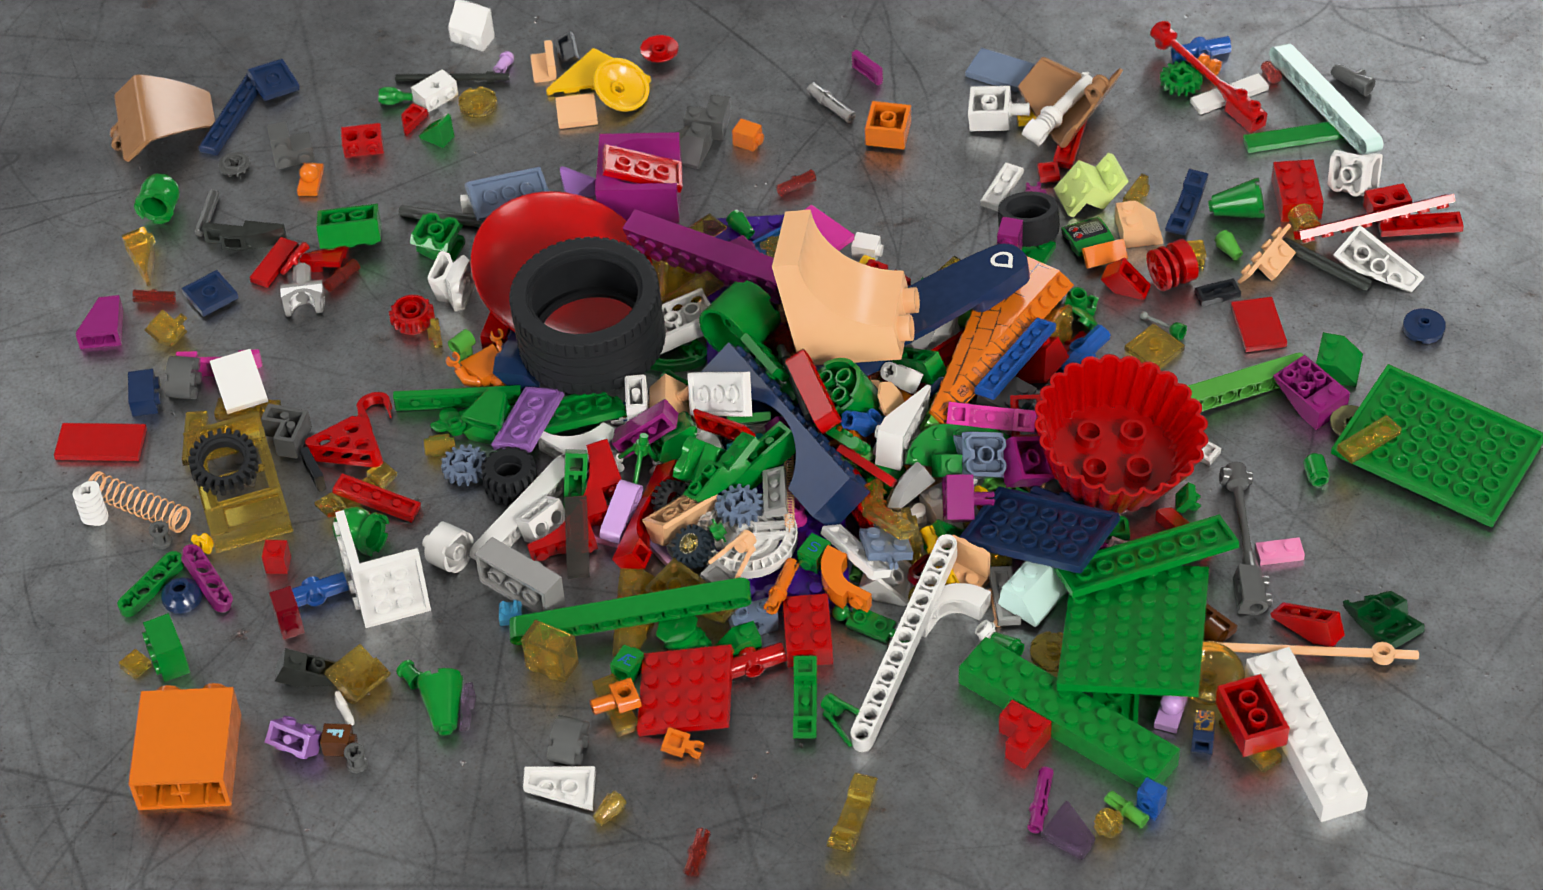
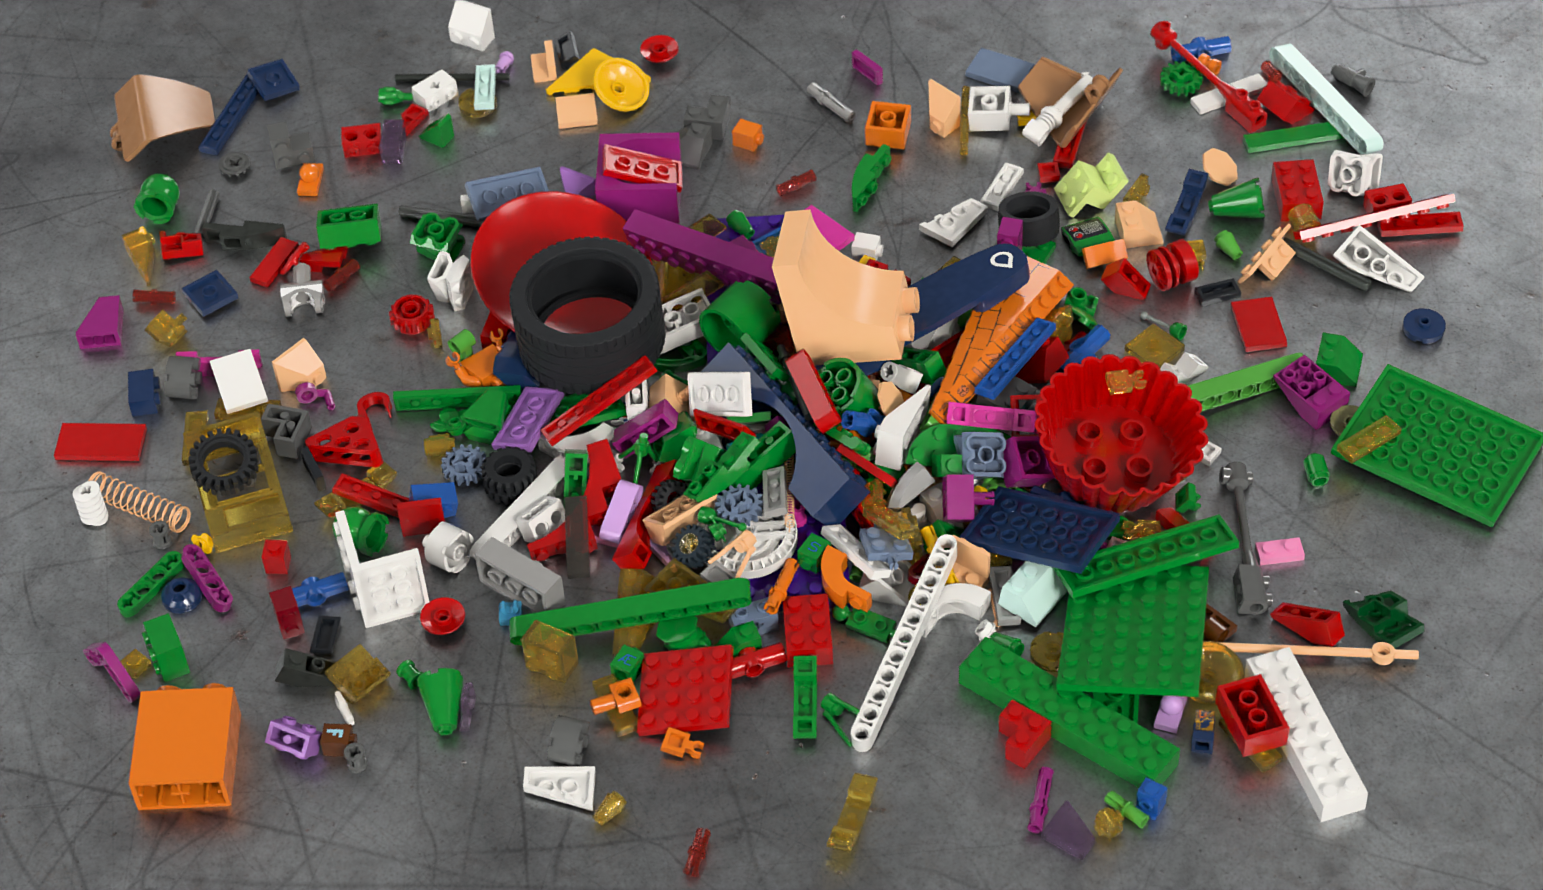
(102, 654): none -> magenta beam
(181, 245): none -> red slope
(298, 366): none -> light nougat slope
(308, 393): none -> magenta plate
(325, 635): none -> black tile
(393, 141): none -> clear purple brick
(420, 516): none -> red tile
(442, 616): none -> red dish
(444, 490): none -> blue brick
(485, 87): none -> light aqua tile
(598, 400): none -> red tile
(707, 513): none -> green hinge
(866, 175): none -> green slope
(943, 109): none -> light nougat slope
(956, 223): none -> white wing
(964, 121): none -> clear yellow piece
(1123, 382): none -> clear yellow plate
(1140, 529): none -> clear yellow plate
(1186, 368): none -> white slope
(1219, 167): none -> light nougat piece
(1285, 102): none -> red slope

